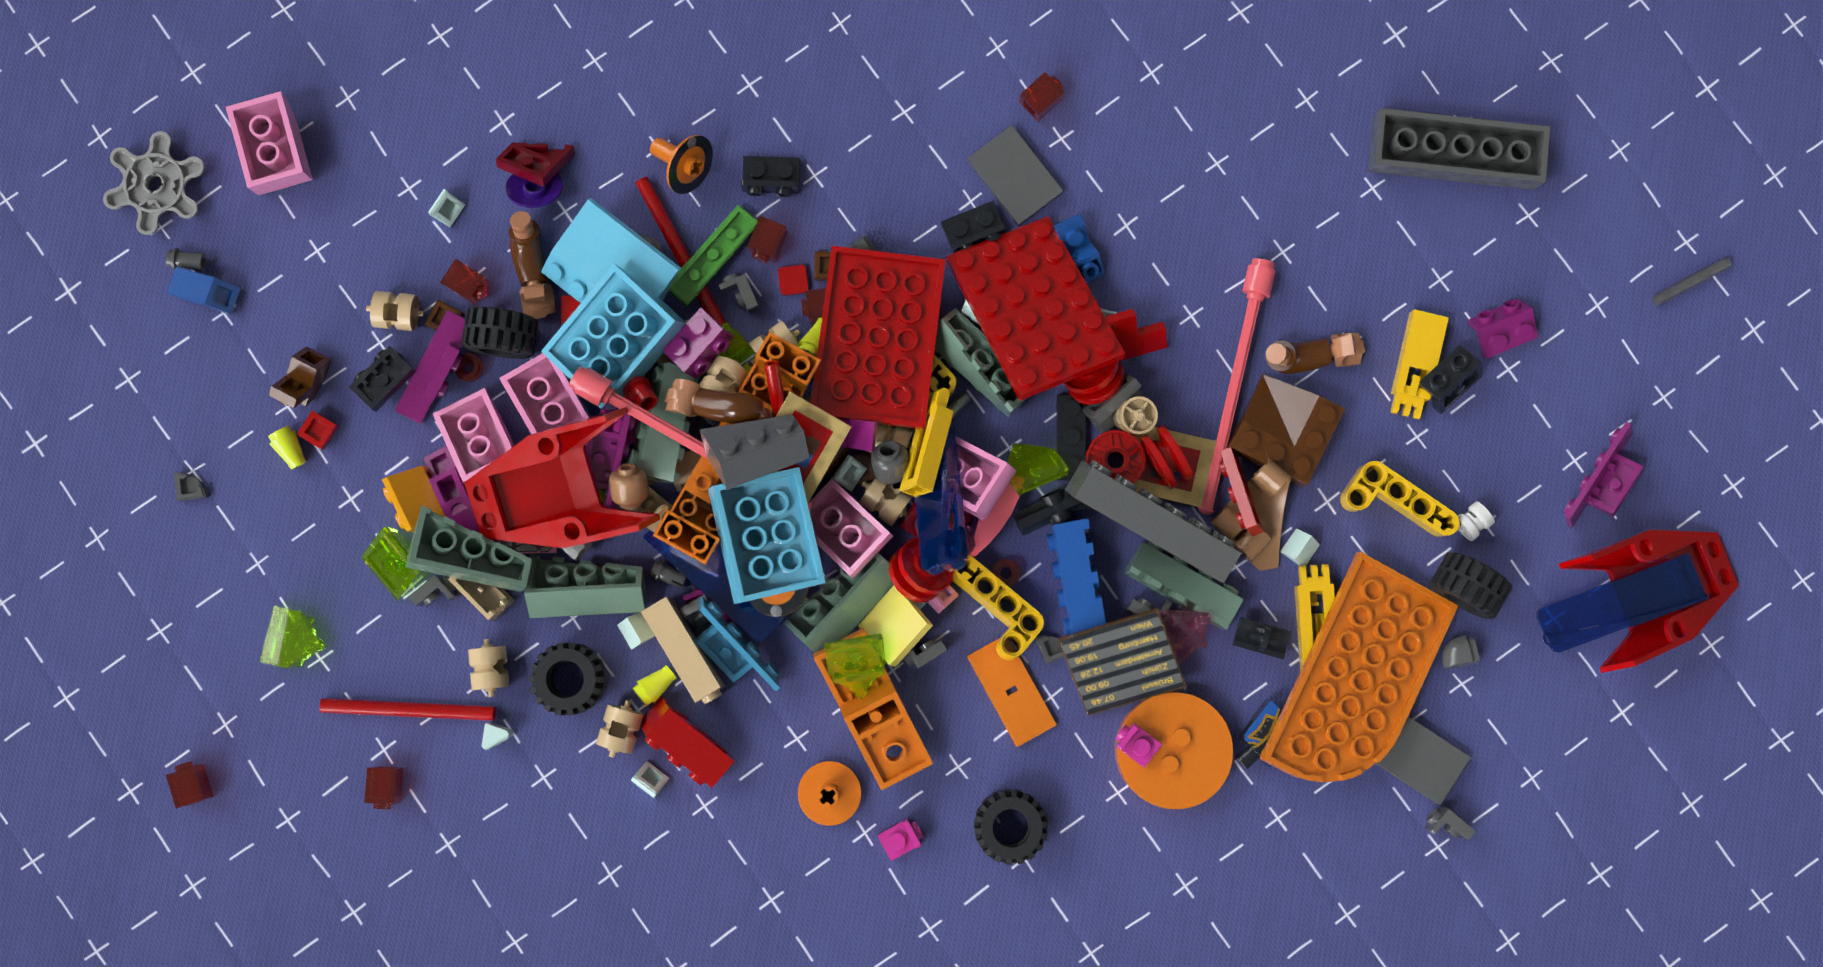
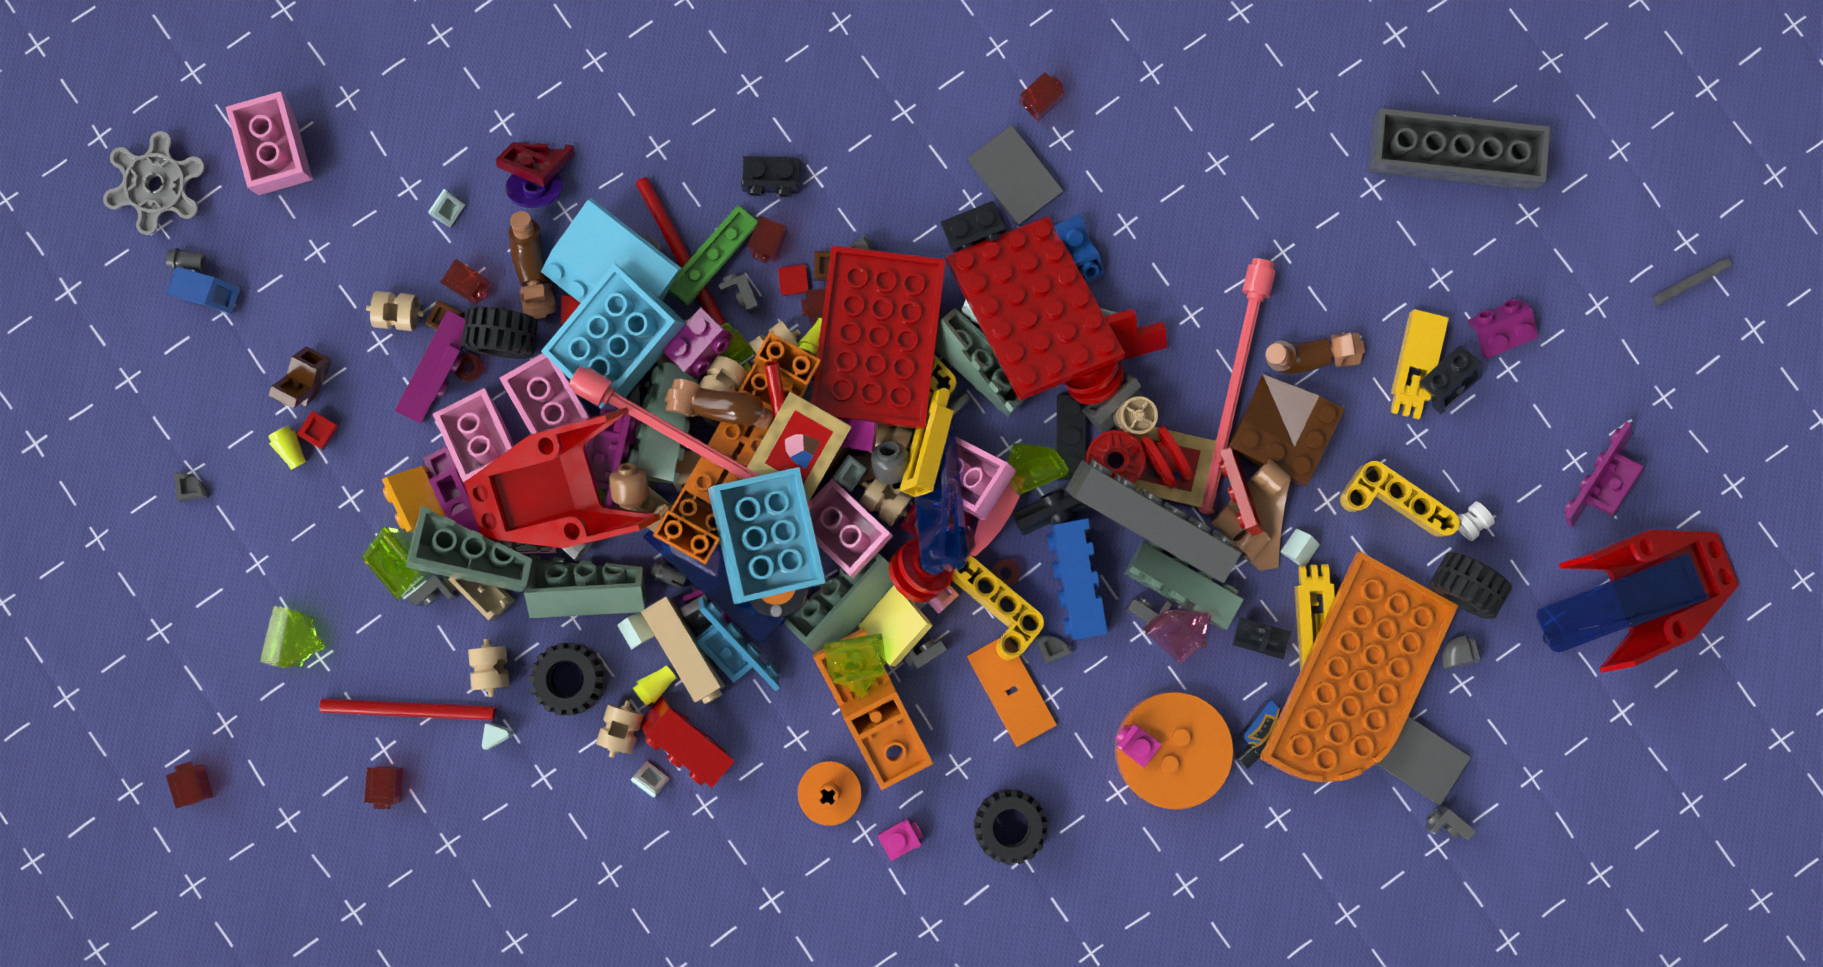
(382, 378): black bracket -> none
(640, 392): red piece -> none
(686, 162): piece -> none
(754, 448): dark grey wedge -> none
(1122, 661): piece -> none

